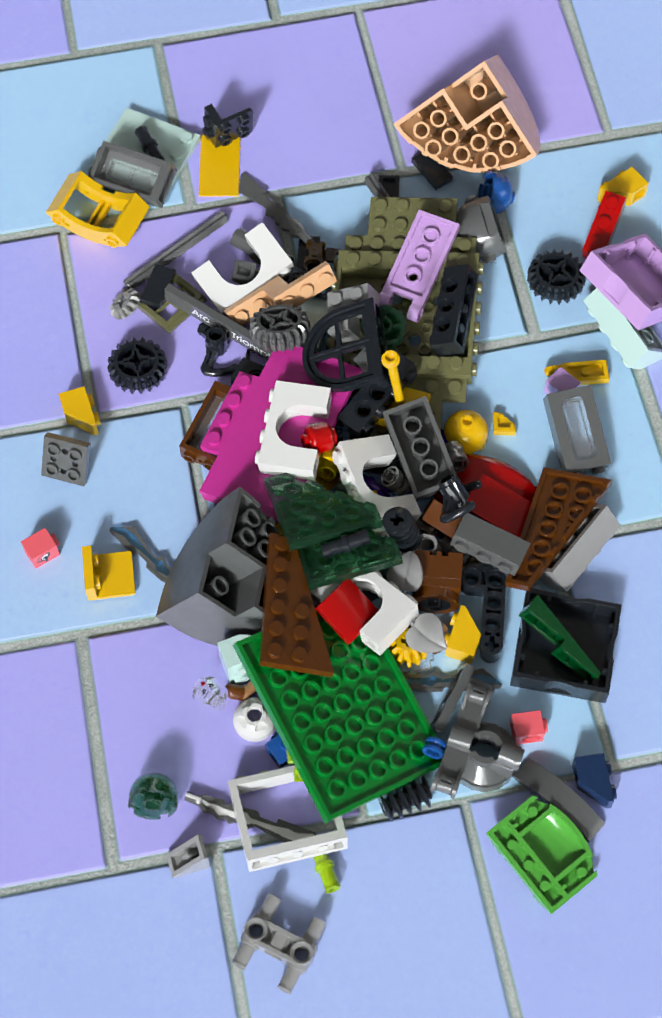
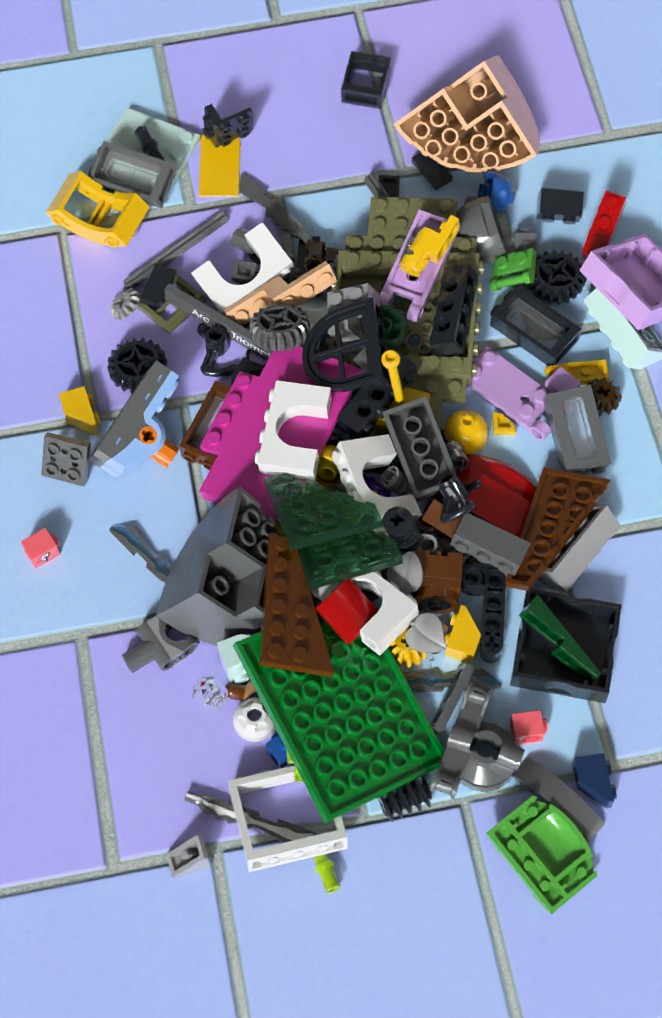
(108, 574): yellow bracket -> none
(123, 444): none -> piece
(153, 796): cylinder -> none
(157, 647): none -> dark grey connector
(279, 943): light grey piece -> none
(319, 437): red head -> none
(345, 543): black pin -> none
(360, 94): none -> black window
(428, 246): none -> yellow plate
(434, 747): blue bush -> none
(505, 386): none -> lavender hinge
(512, 264): none -> bright green plate
(525, 240): none -> dark grey bracket
(534, 326): none -> black piece
(559, 205): none -> black brick
(605, 395): none -> dark brown gear
(627, 184): yellow slope -> none

